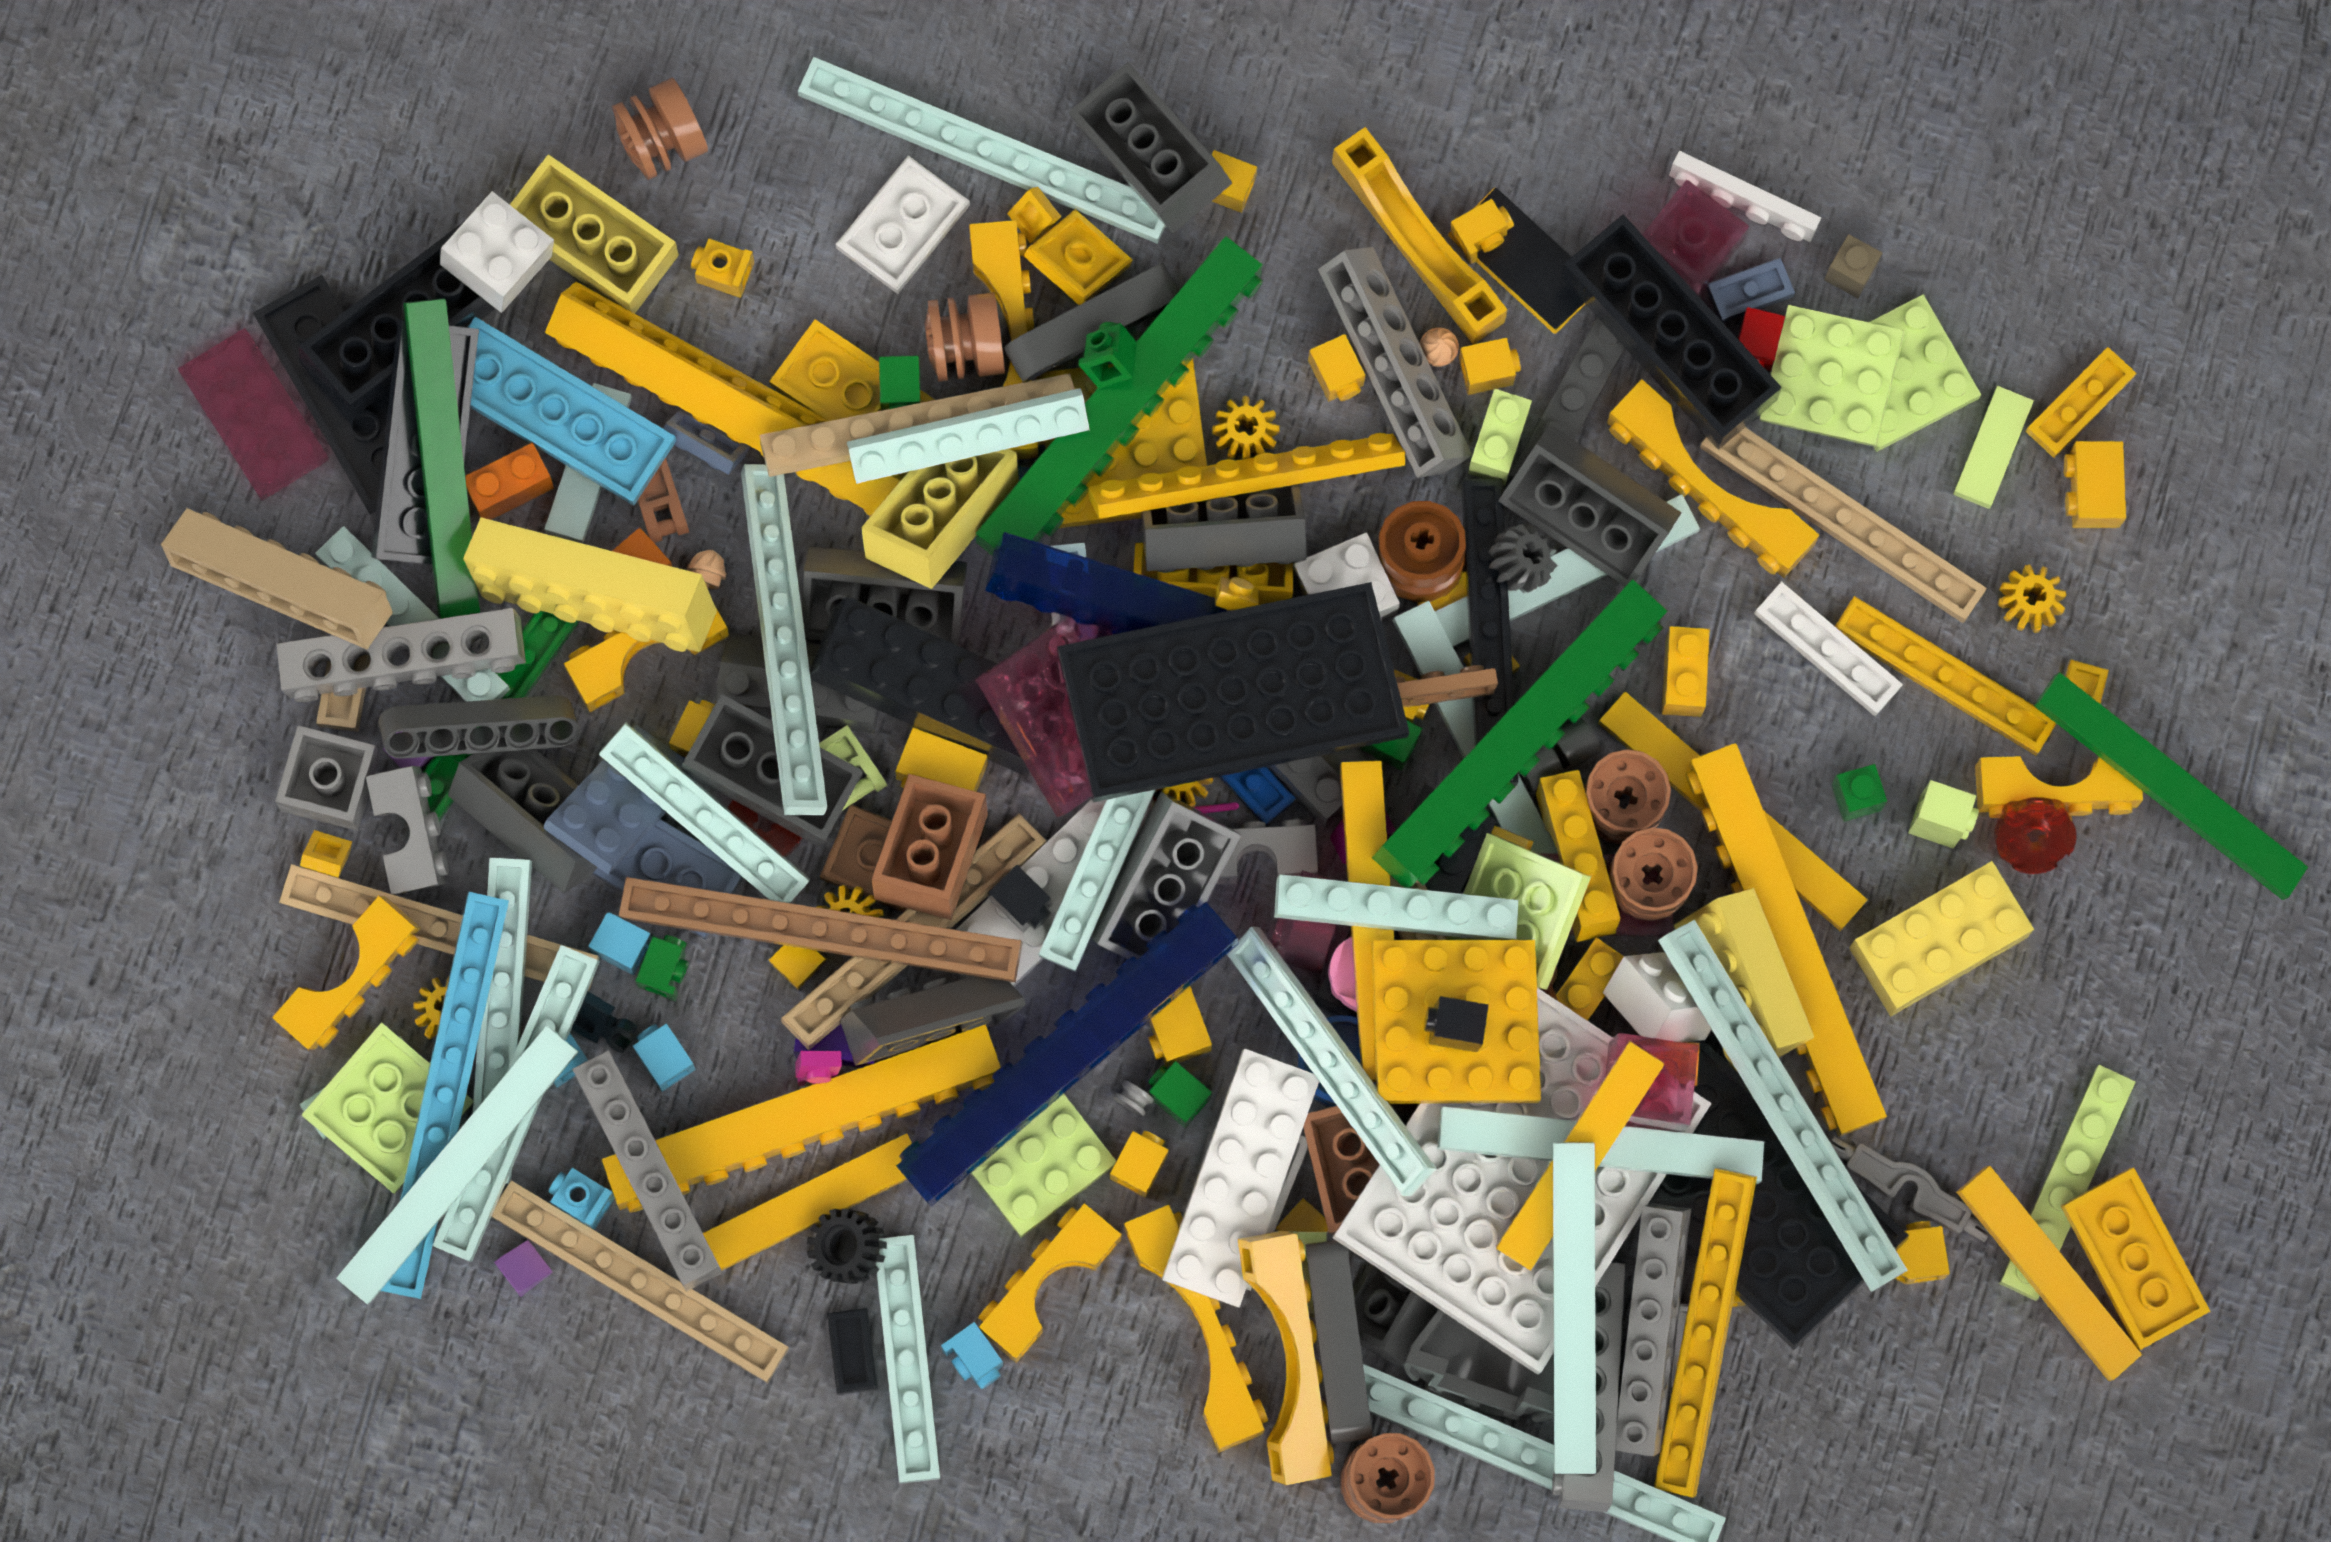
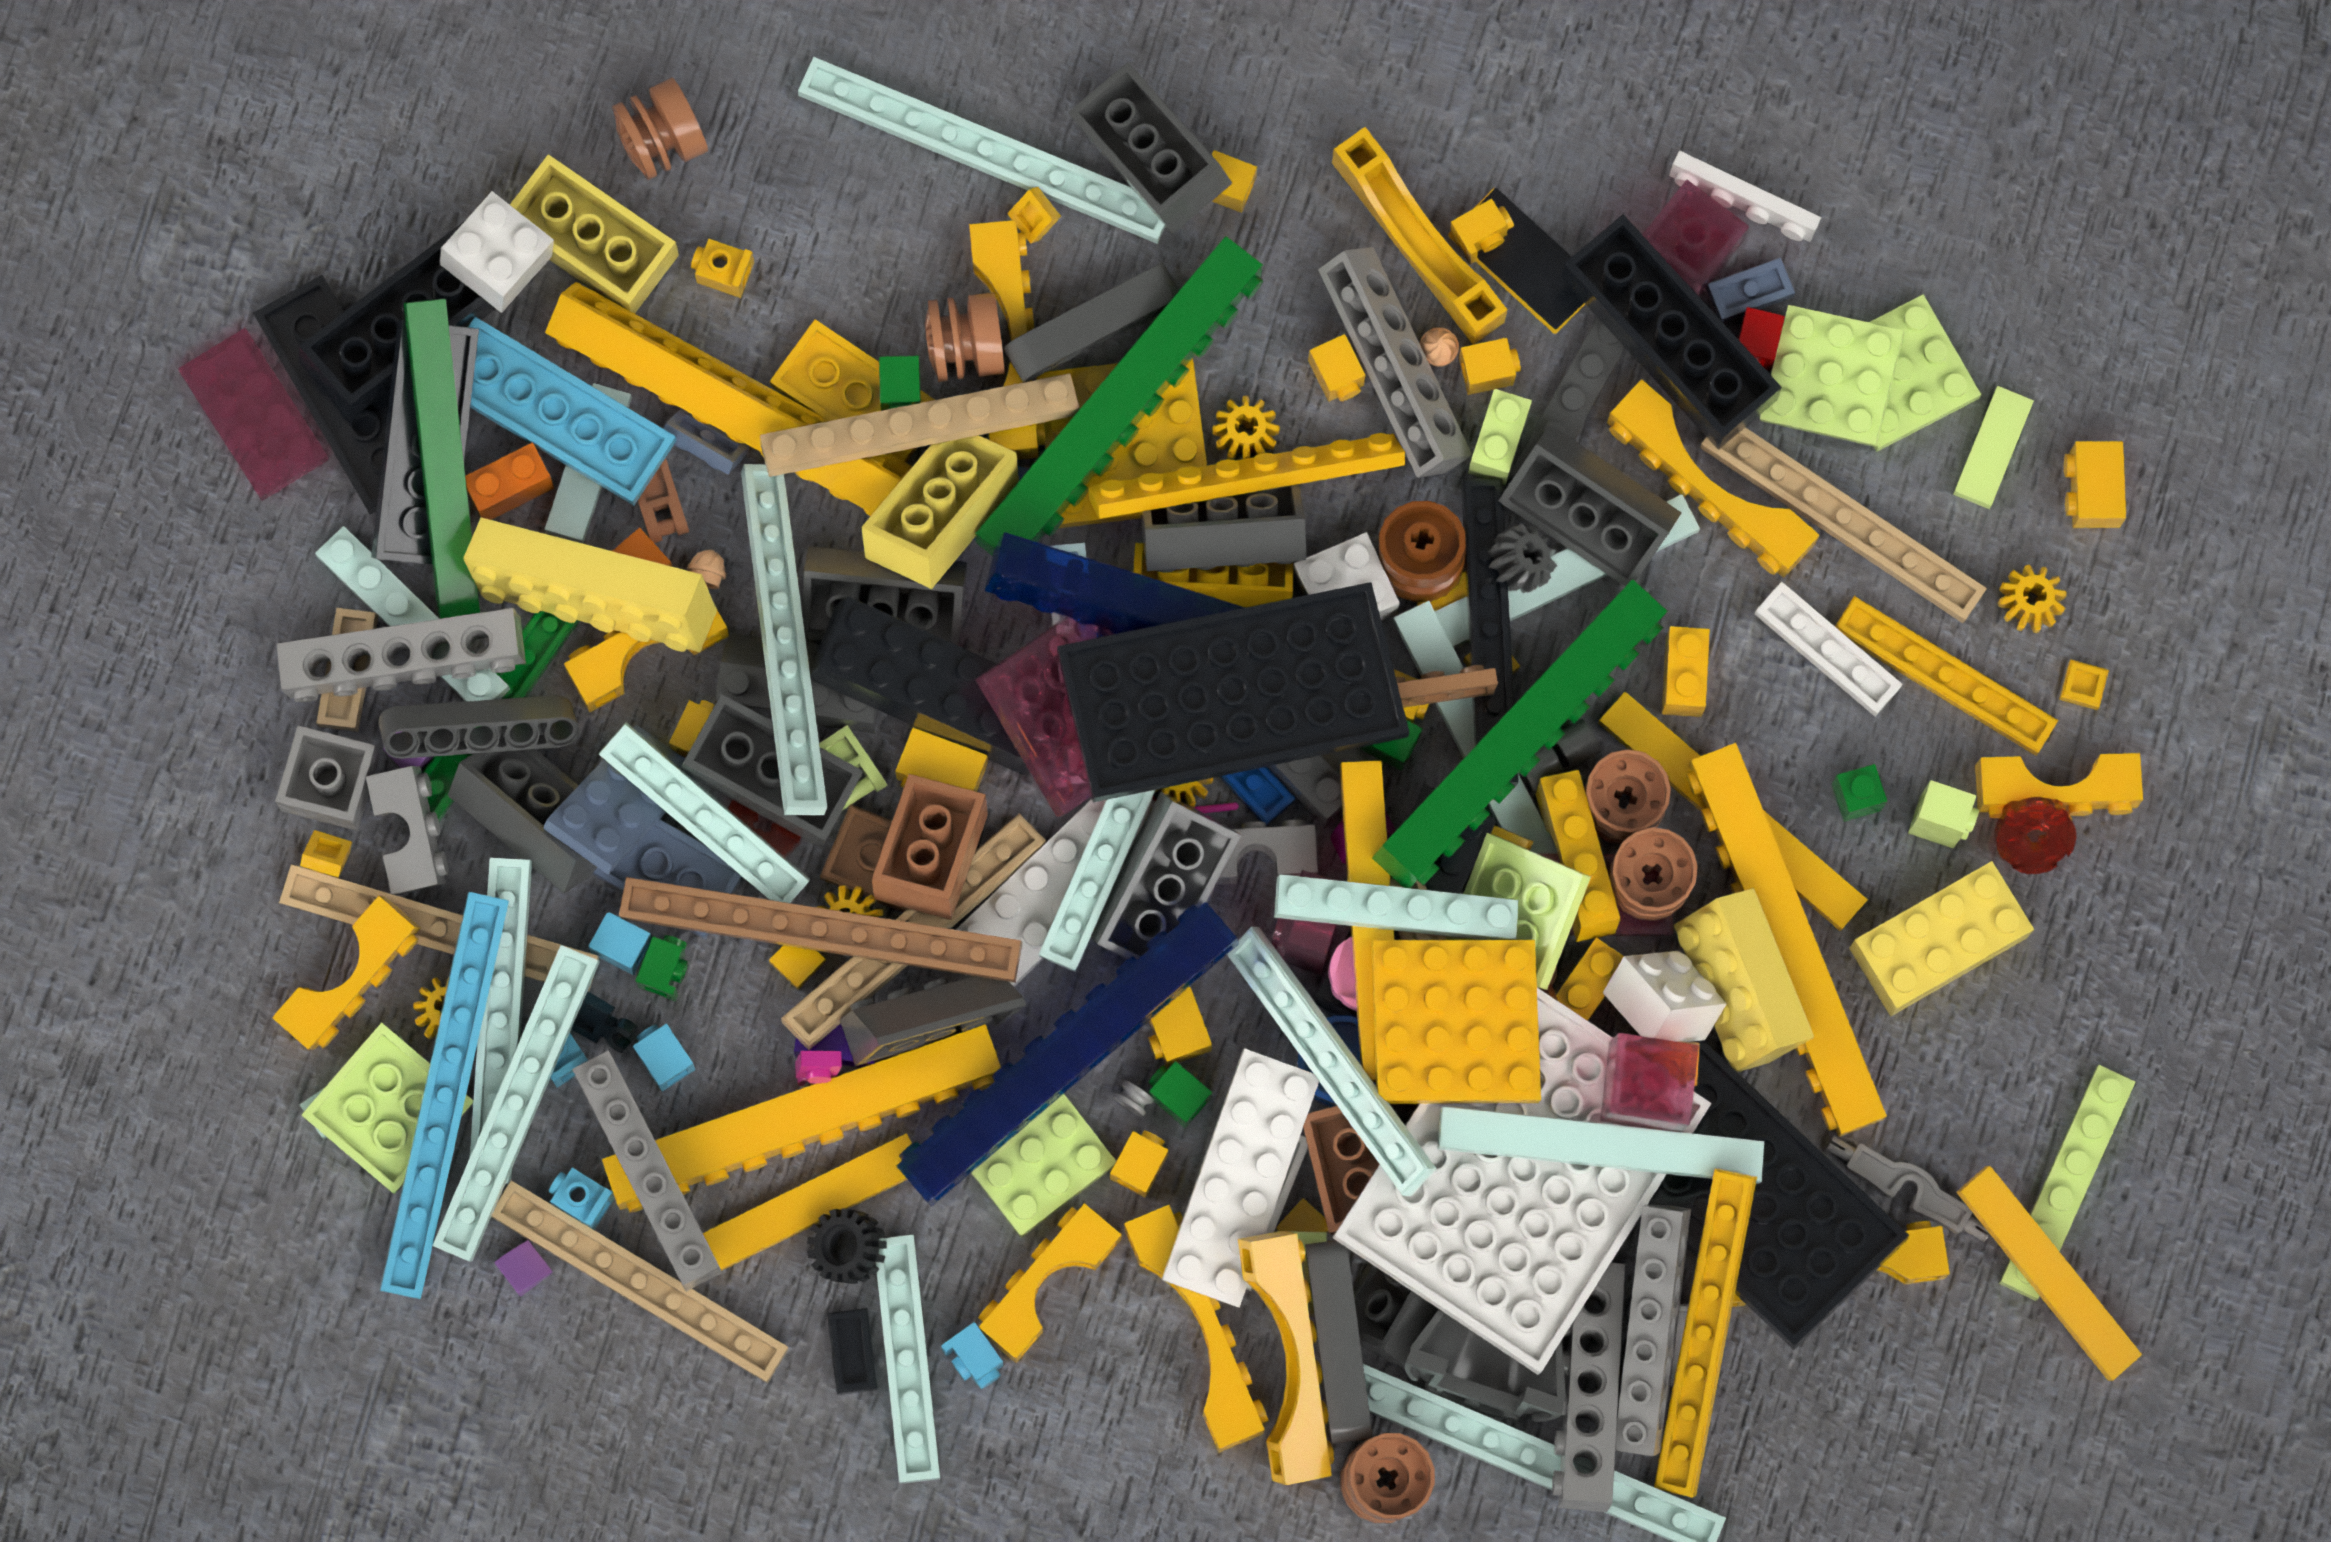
(277, 577): tan brick -> none
(457, 1165): light aqua tile -> none
(902, 224): white tile -> none
(968, 435): light aqua plate -> none
(1021, 899): black brick -> none
(1078, 257): yellow plate -> none
(1108, 344): green brick -> none
(1236, 594): yellow plate -> none
(1456, 1024): black brick -> none
(1574, 1308): light aqua tile -> none
(1599, 1124): yellow tile -> none
(1782, 1105): light aqua plate -> none
(1853, 266): dark tan brick -> none
(2080, 402): yellow plate -> none
(2135, 1258): yellow plate -> none
(2171, 786): green tile -> none

